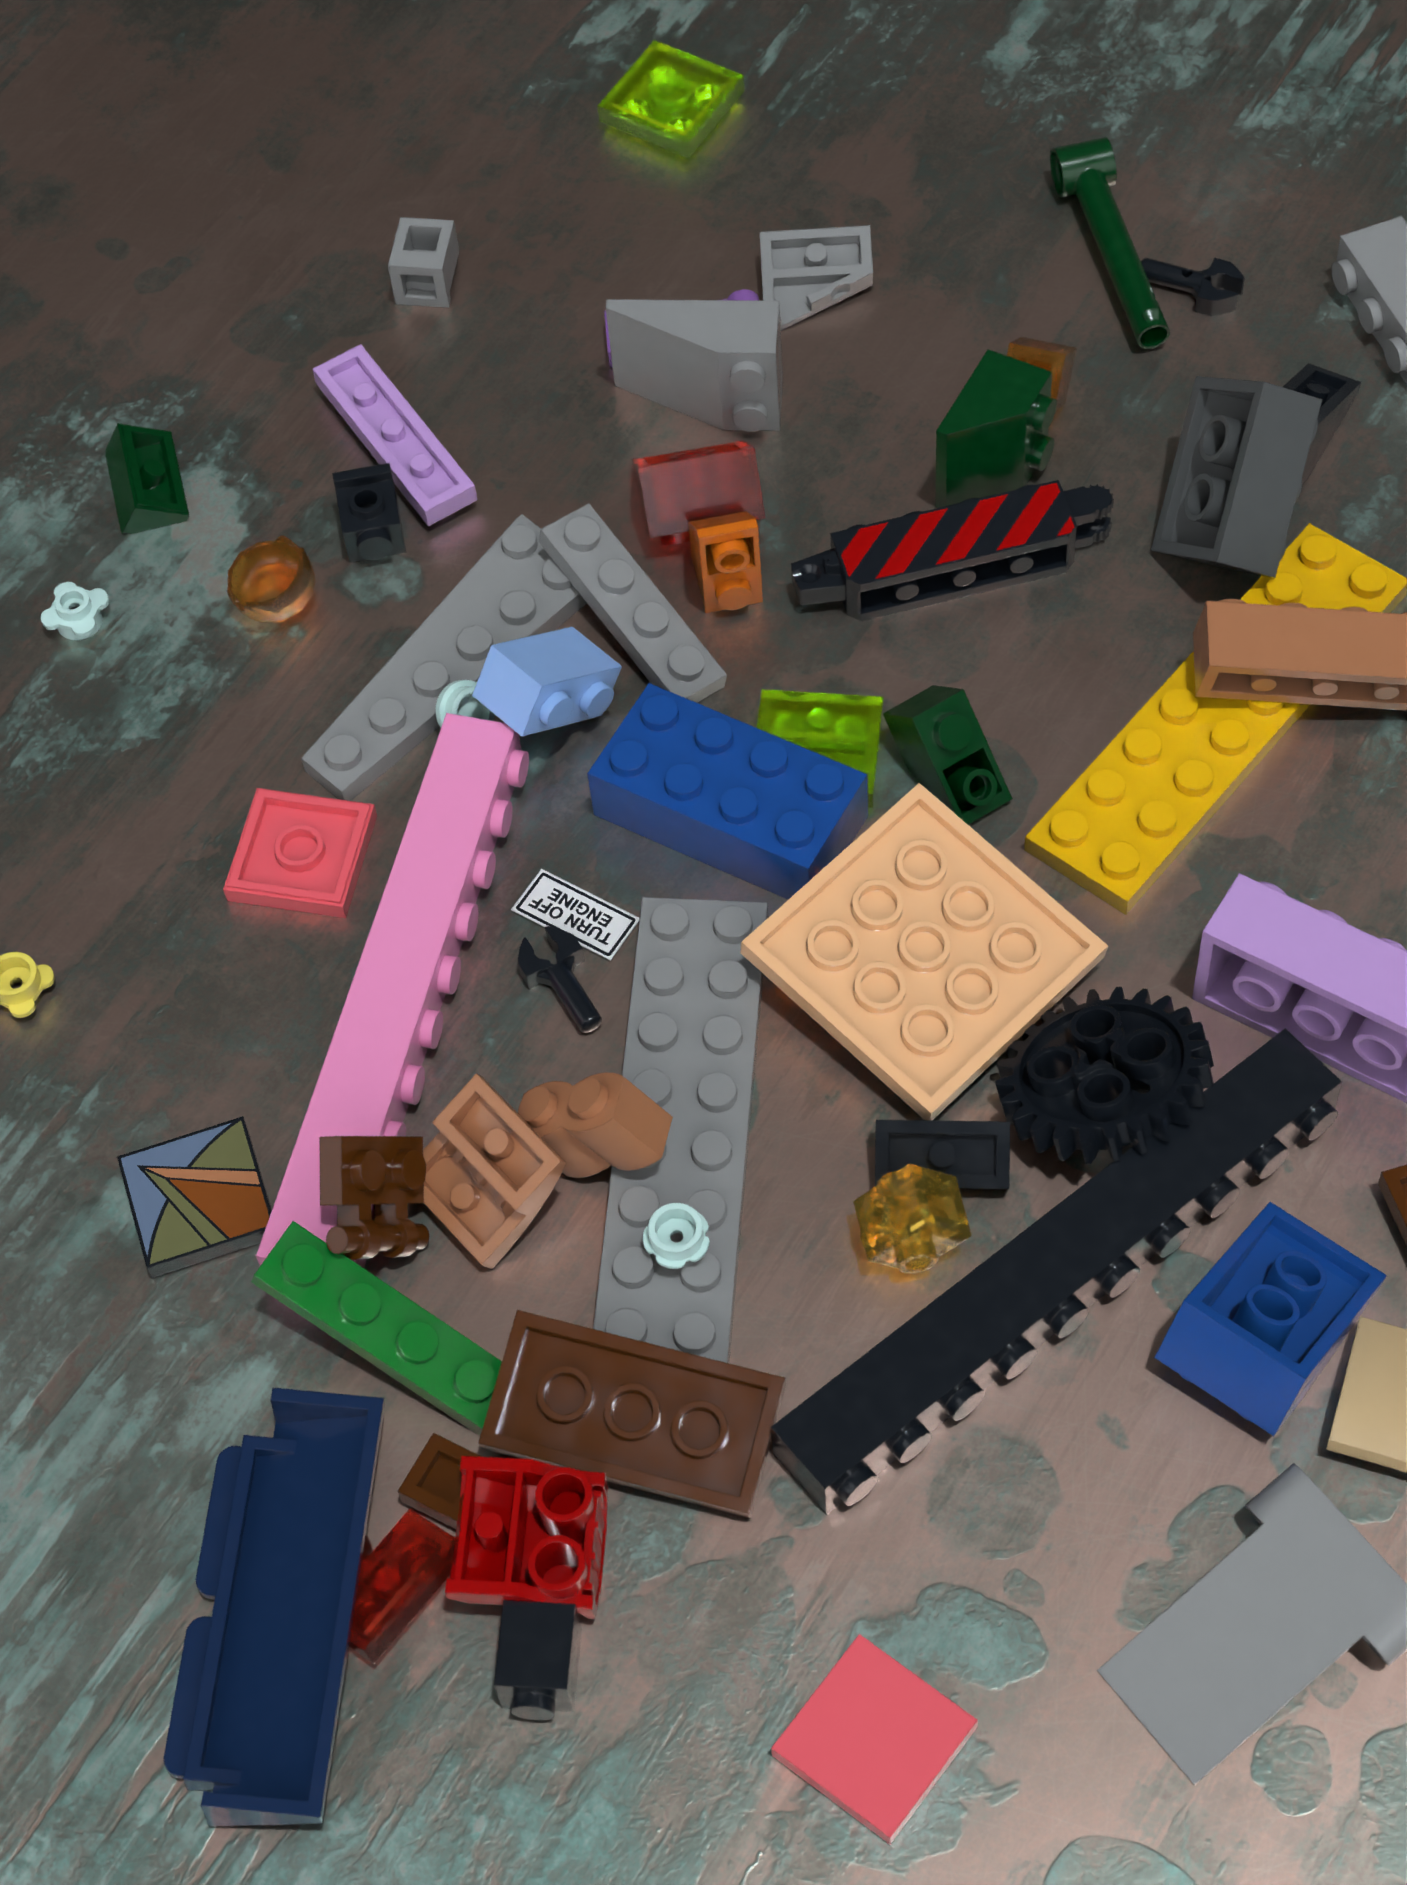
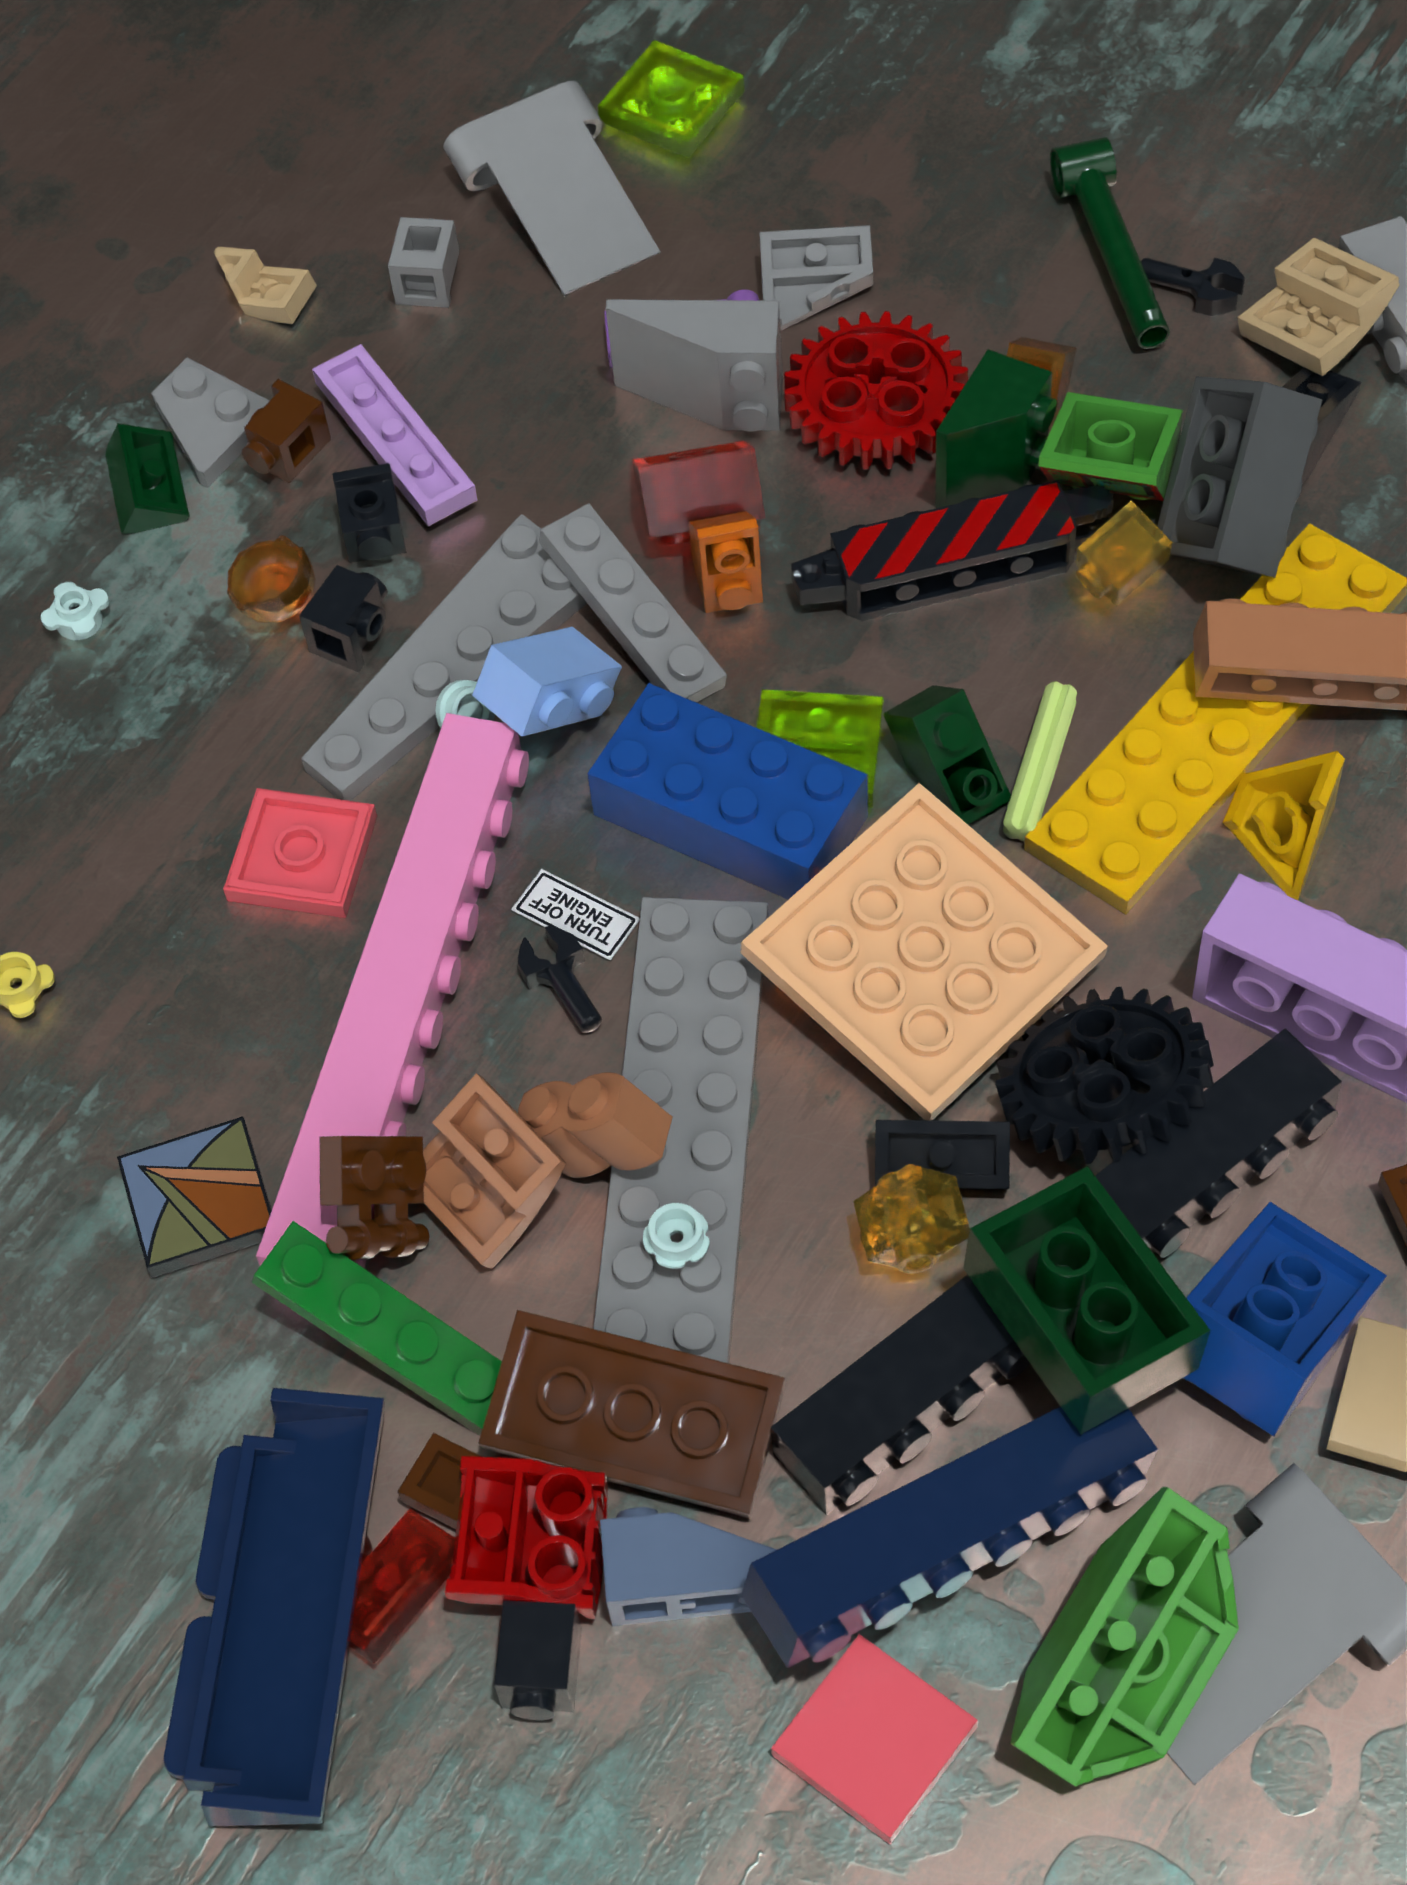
(206, 416): none -> light grey wing
(262, 290): none -> tan slope
(286, 433): none -> reddish brown brick
(344, 616): none -> black brick
(556, 183): none -> light grey piece
(672, 1567): none -> sand blue slope
(873, 389): none -> red gear
(942, 1530): none -> dark blue brick
(1040, 760): none -> yellowish green axle
(1085, 1299): none -> dark green brick
(1112, 445): none -> bright green slope
(1122, 555): none -> clear yellow brick
(1131, 1645): none -> bright green wedge
(1285, 814): none -> yellow slope
(1319, 306): none -> tan slope

